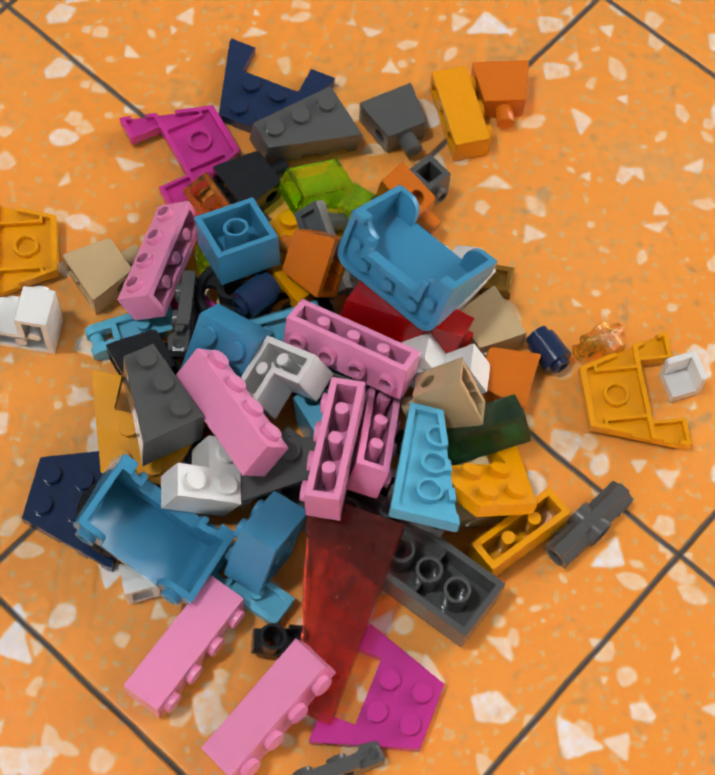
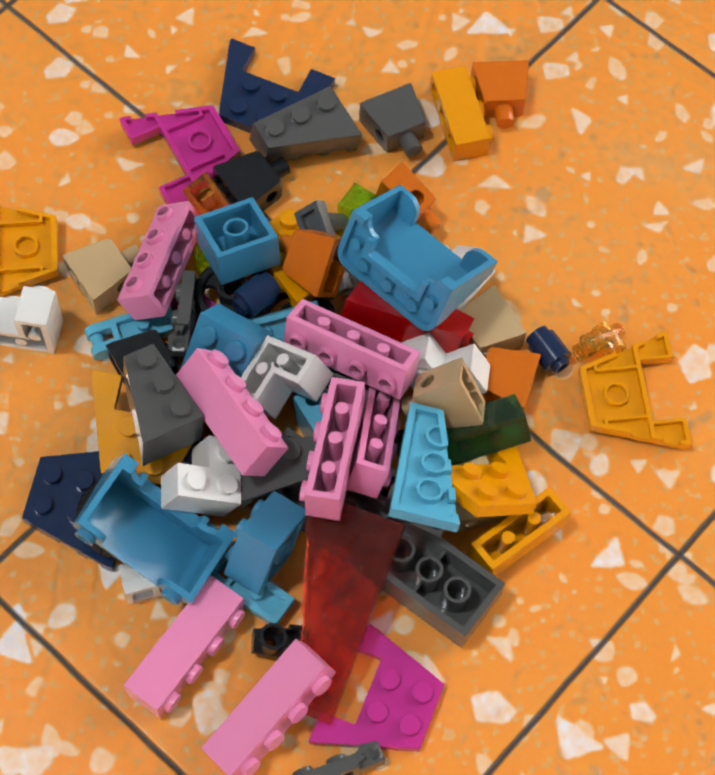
(315, 182): clear neon green piece -> none
(433, 176): dark grey brick -> none
(501, 279): pearl gold tile -> none
(588, 524): dark grey piece -> none
(683, 376): white panel -> none

